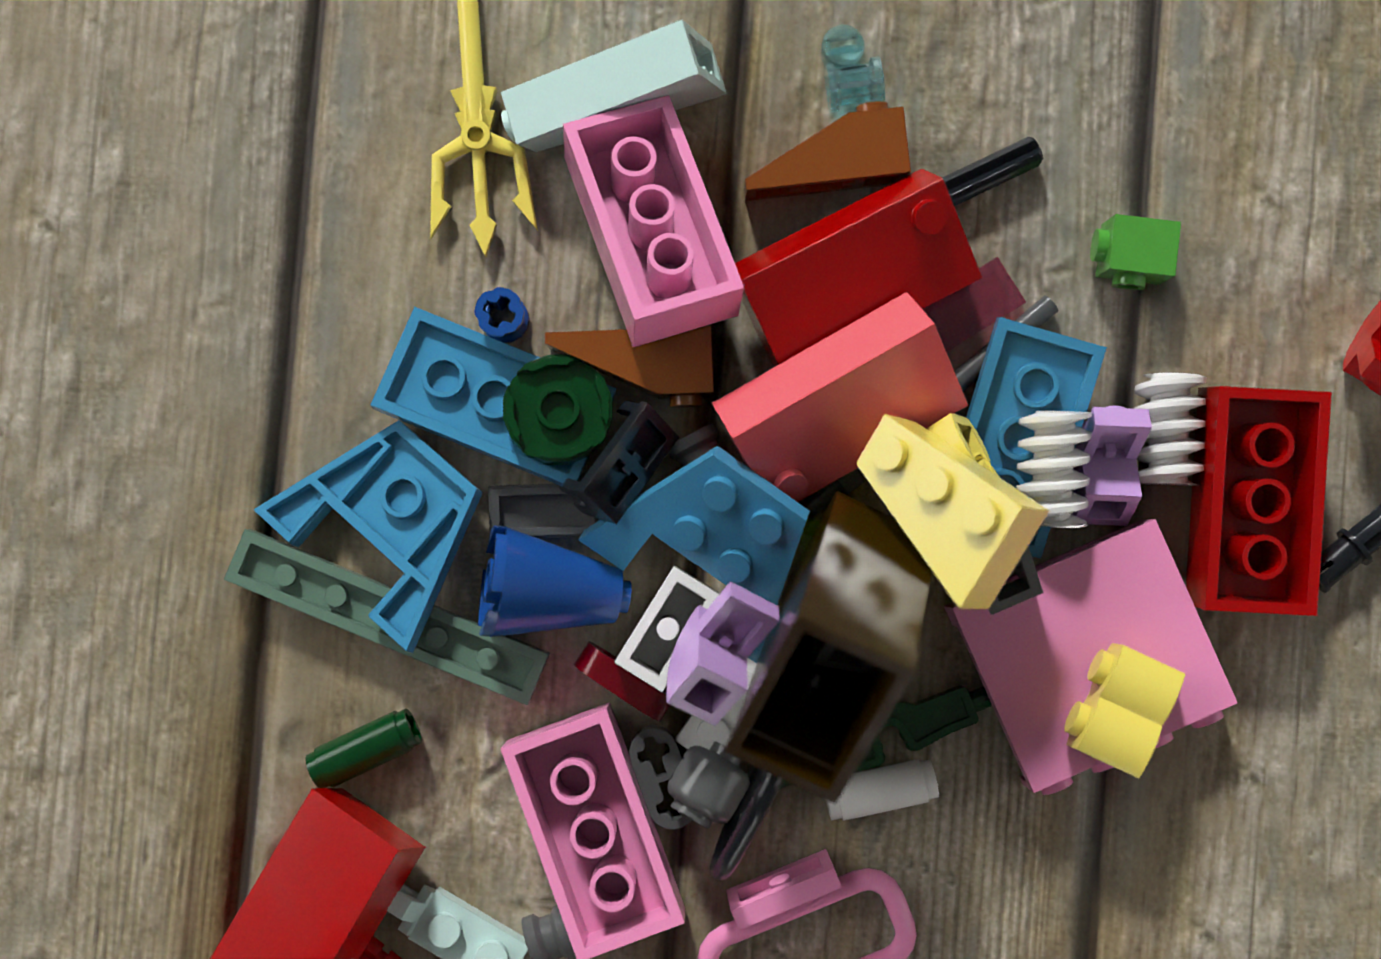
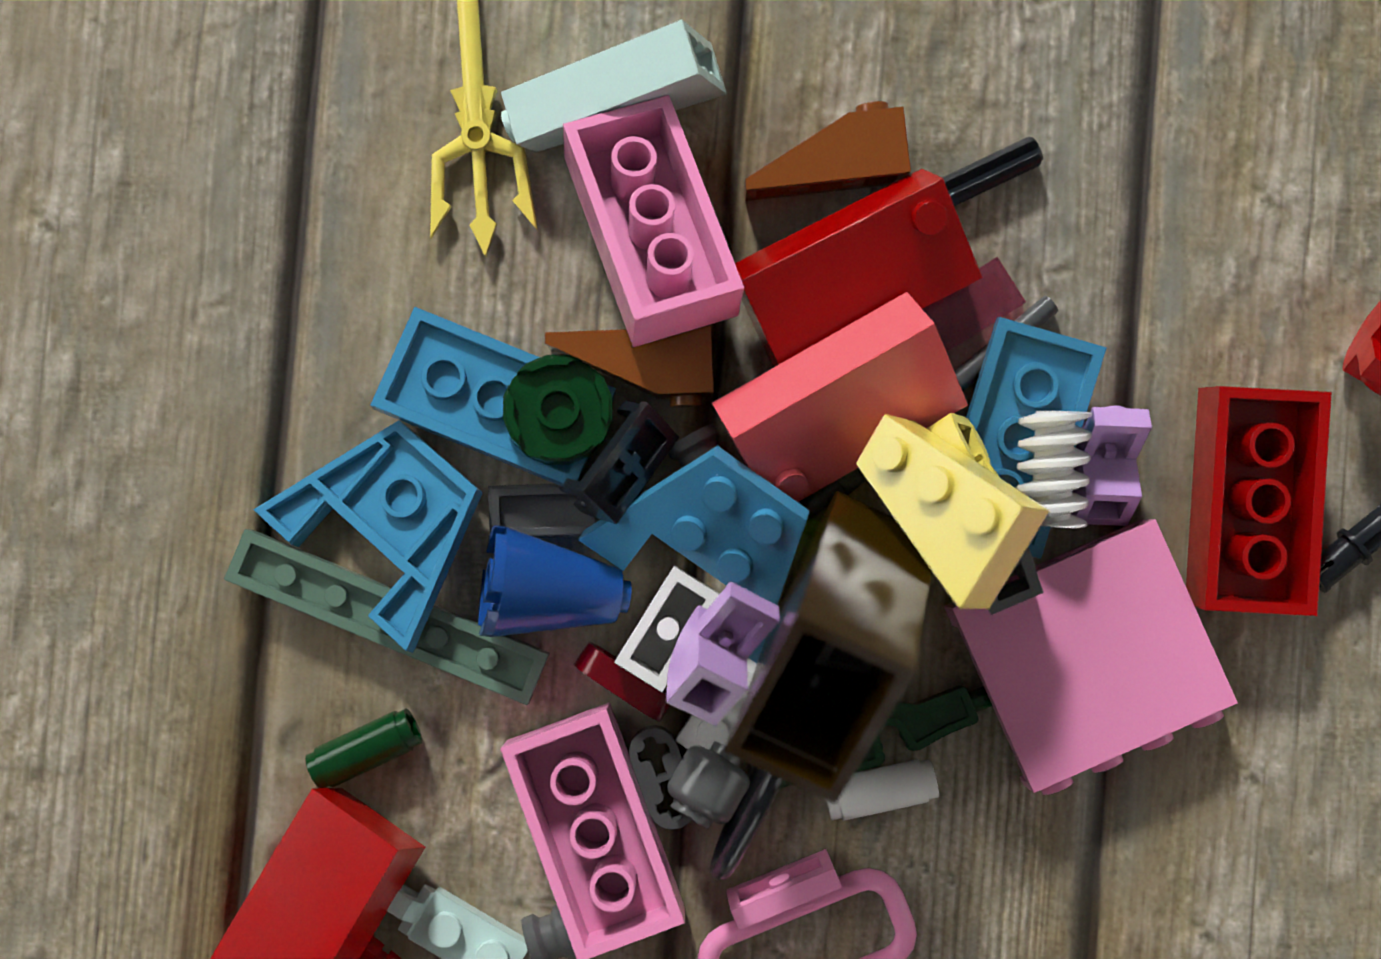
(498, 300): blue bush -> none
(843, 55): clear light blue hinge -> none
(854, 83): clear light blue bush -> none
(1124, 708): light yellow brick -> none
(1136, 251): bright green brick -> none
(1170, 429): white piece -> none

